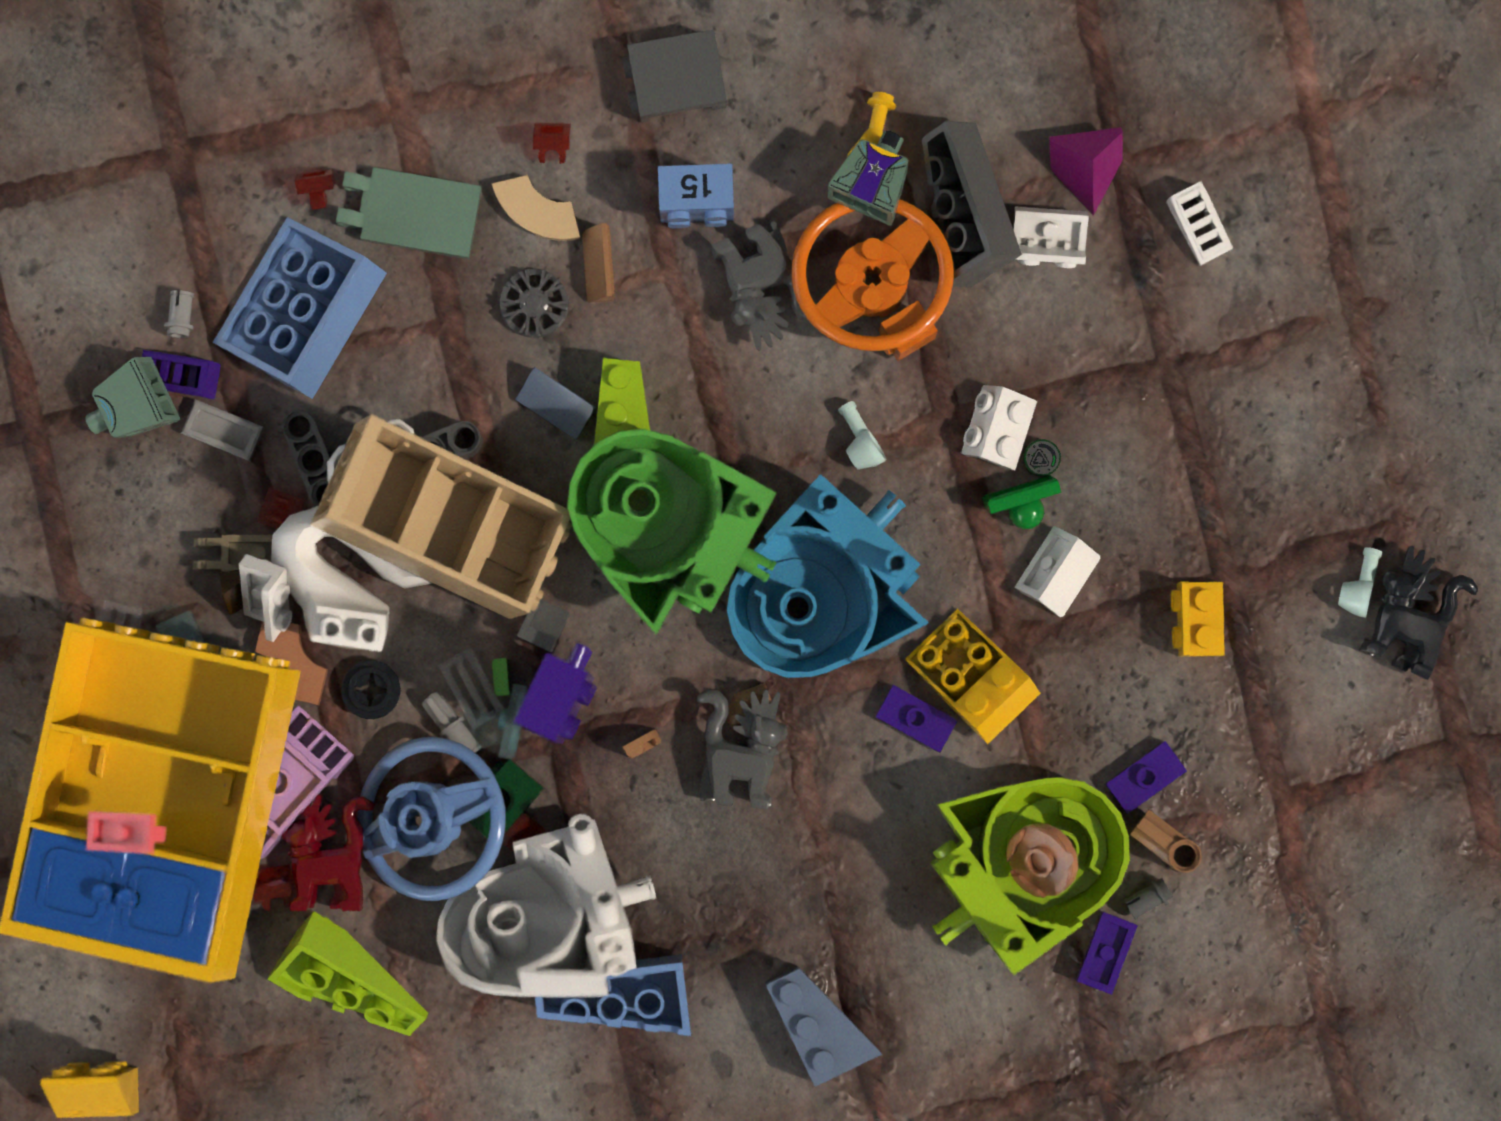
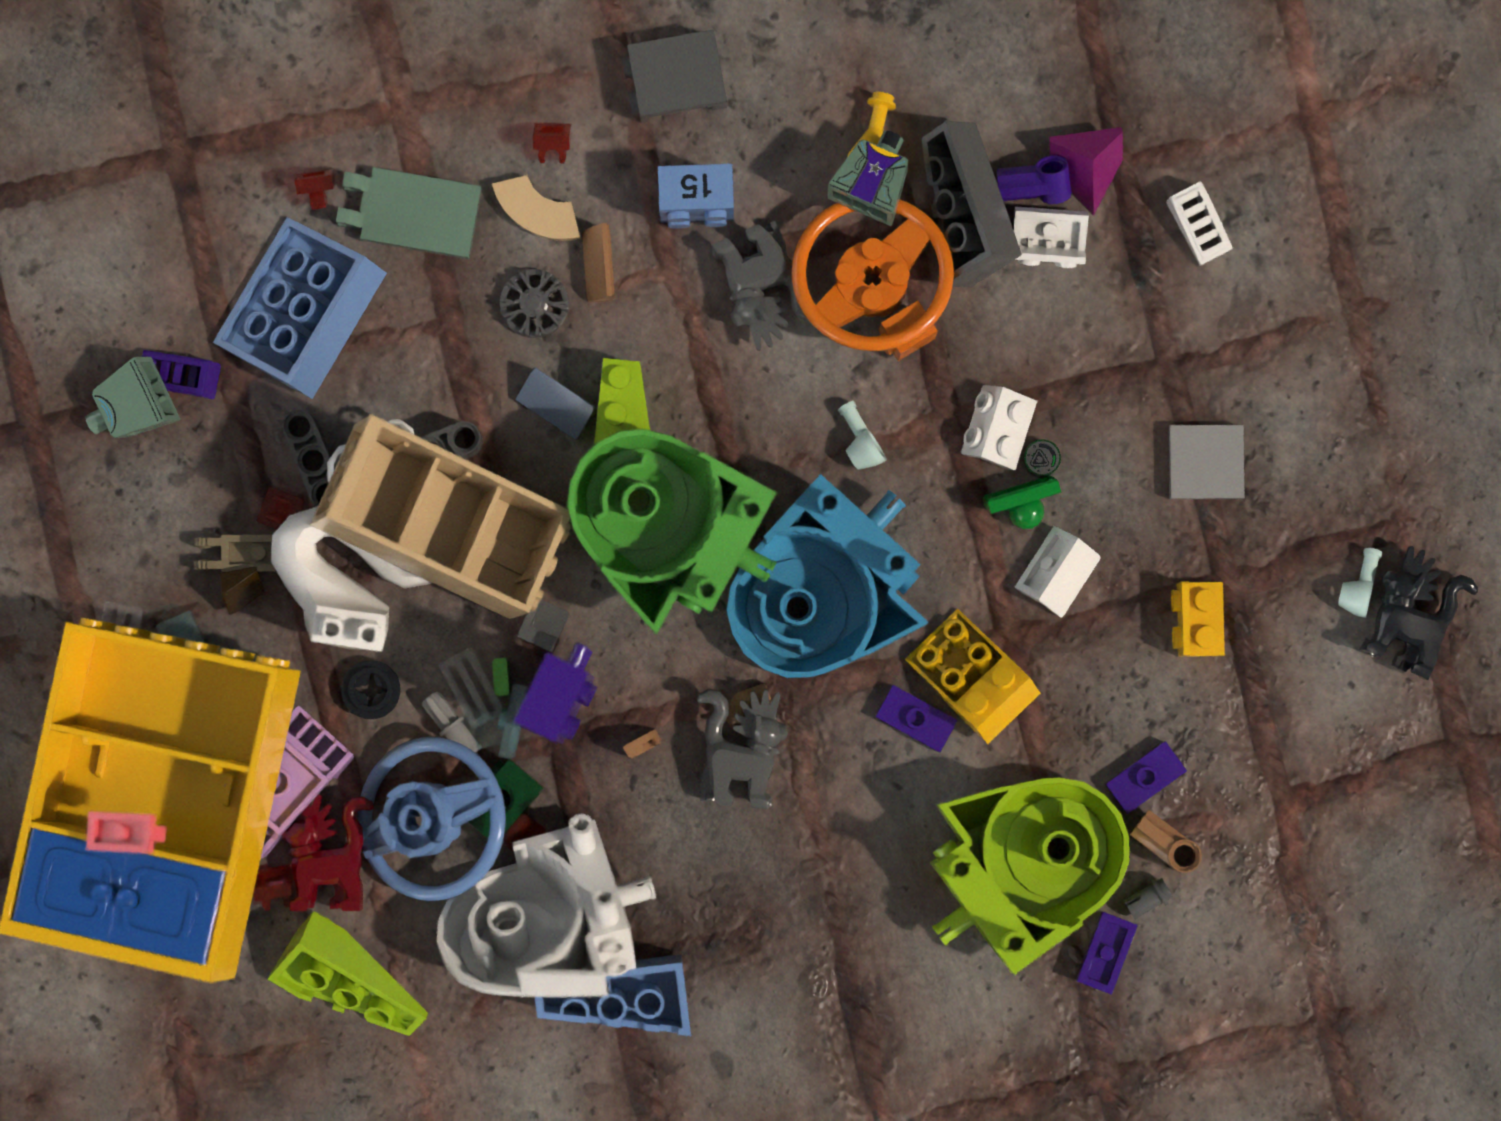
(93, 1092): yellow slope -> none
(179, 314): light grey pin -> none
(222, 430): light grey tile -> none
(265, 594): white bracket -> none
(289, 647): nougat tile -> none
(818, 1028): sand blue wedge -> none
(1042, 860): nougat tile -> none
(1045, 180): none -> dark purple piece
(1206, 462): none -> light grey tile

